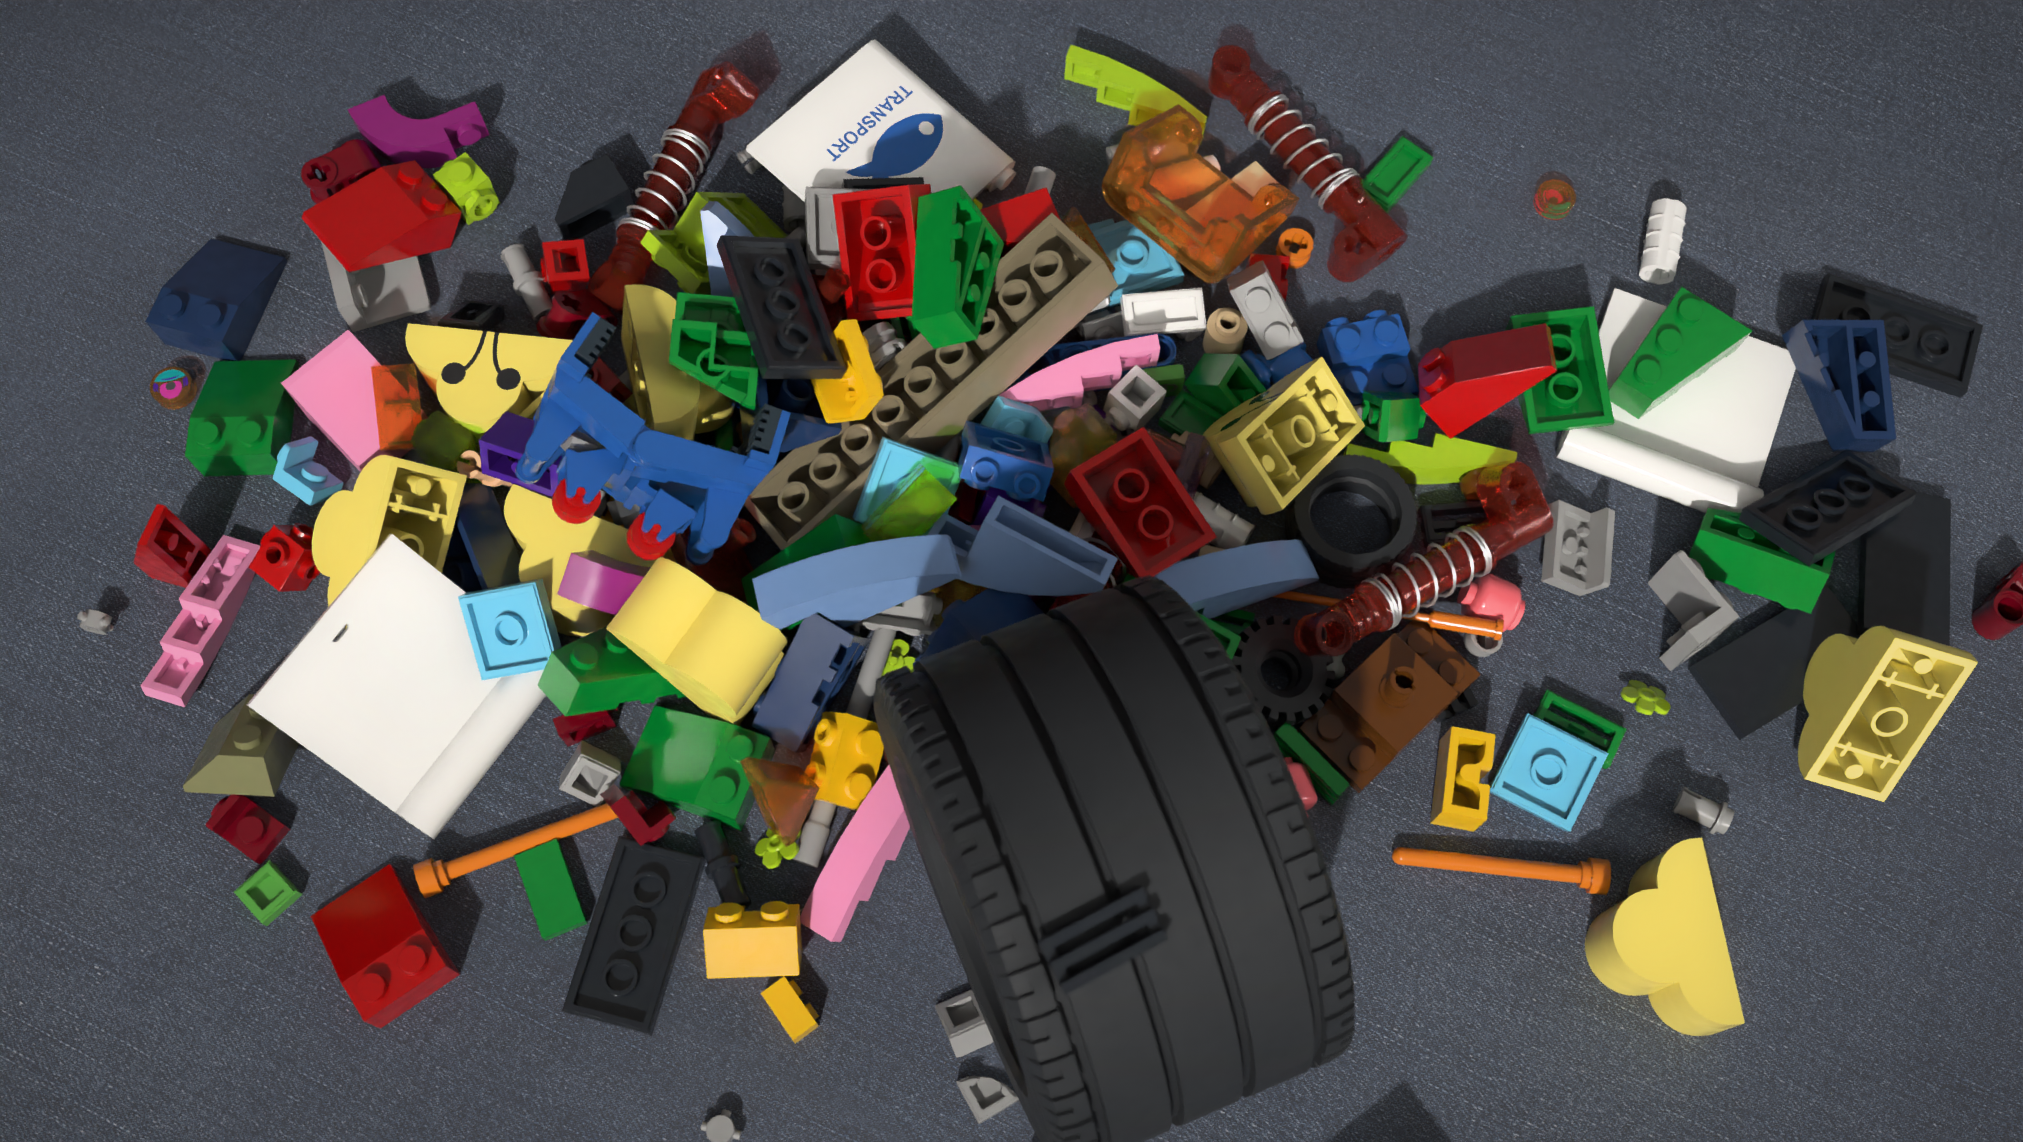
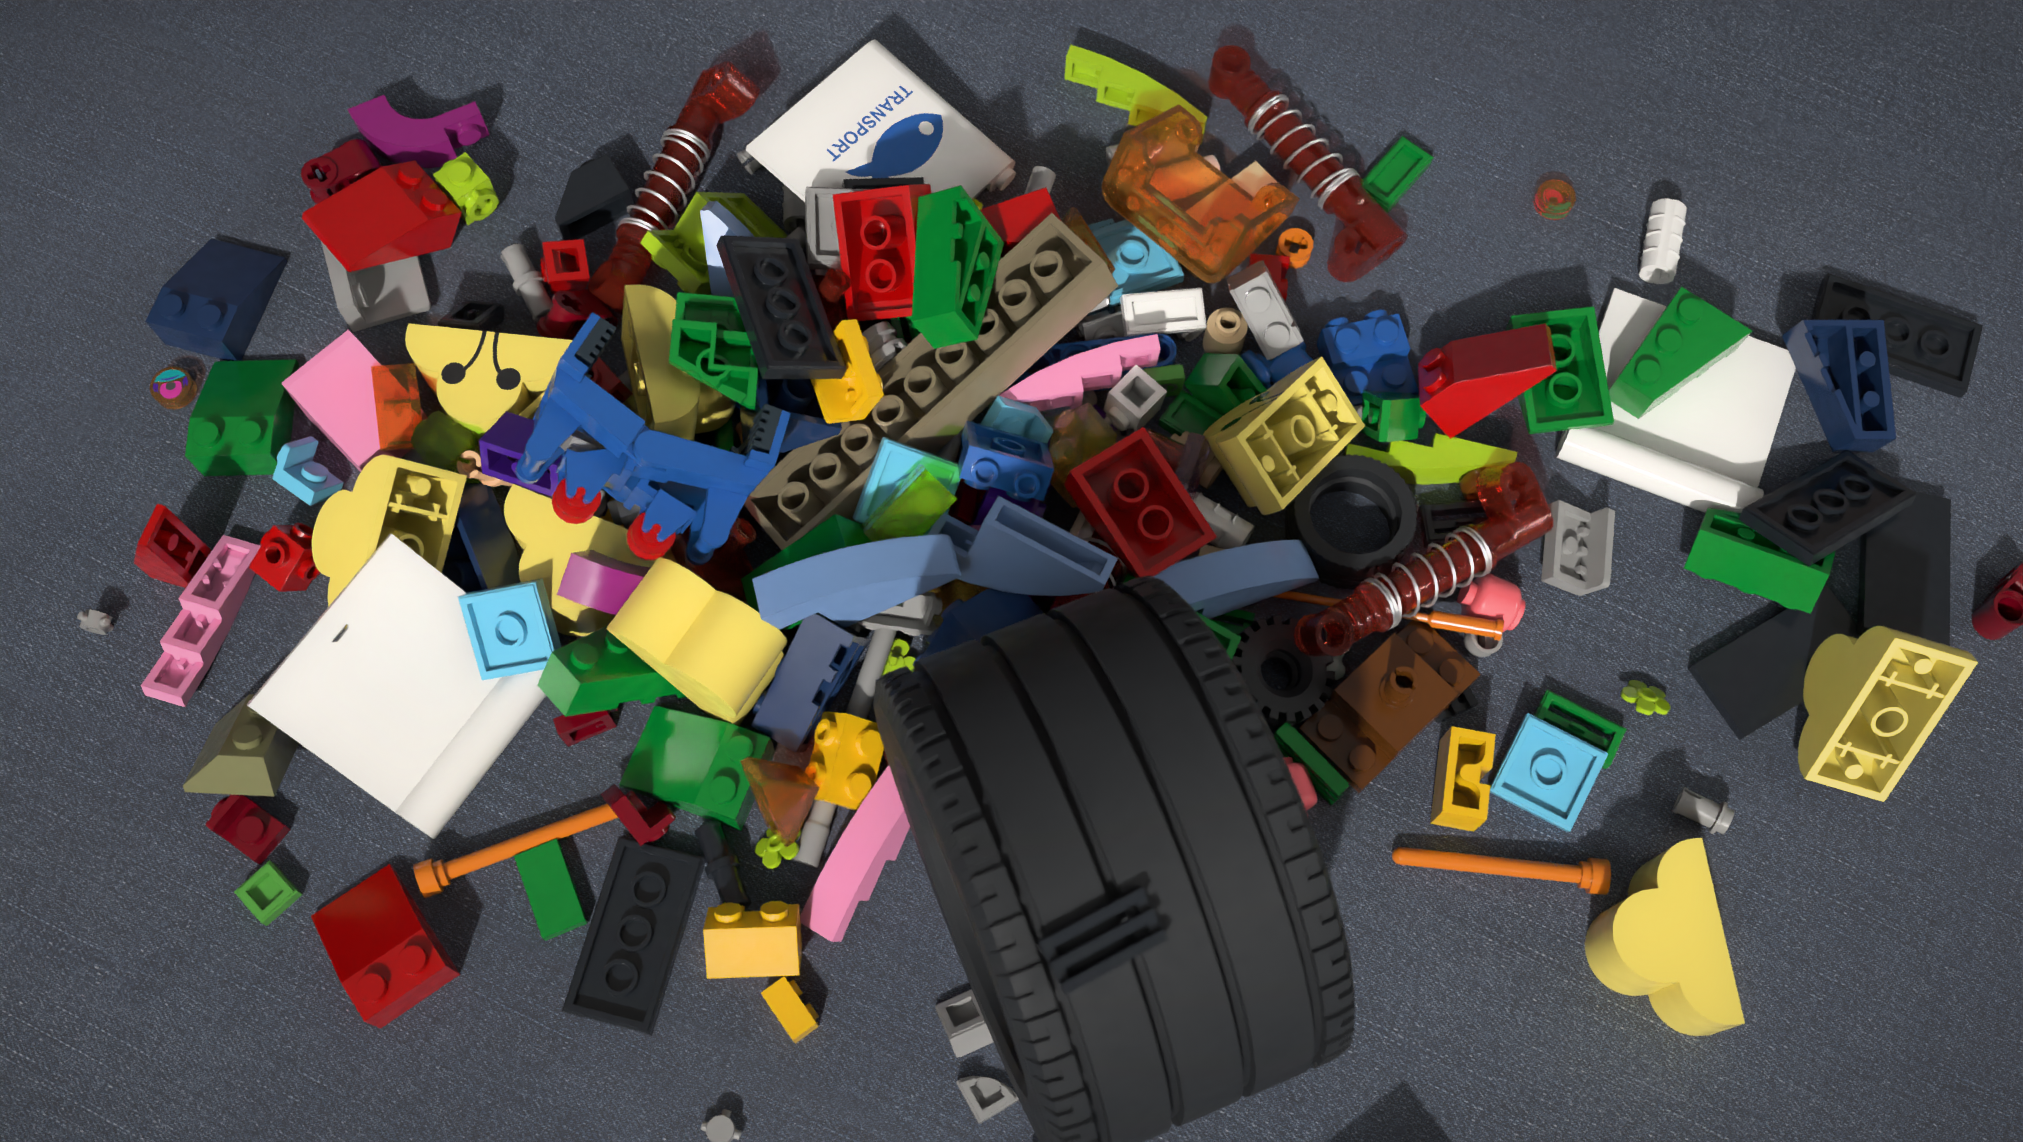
(589, 773): light grey slope -> none
(1695, 605): light grey bracket -> none

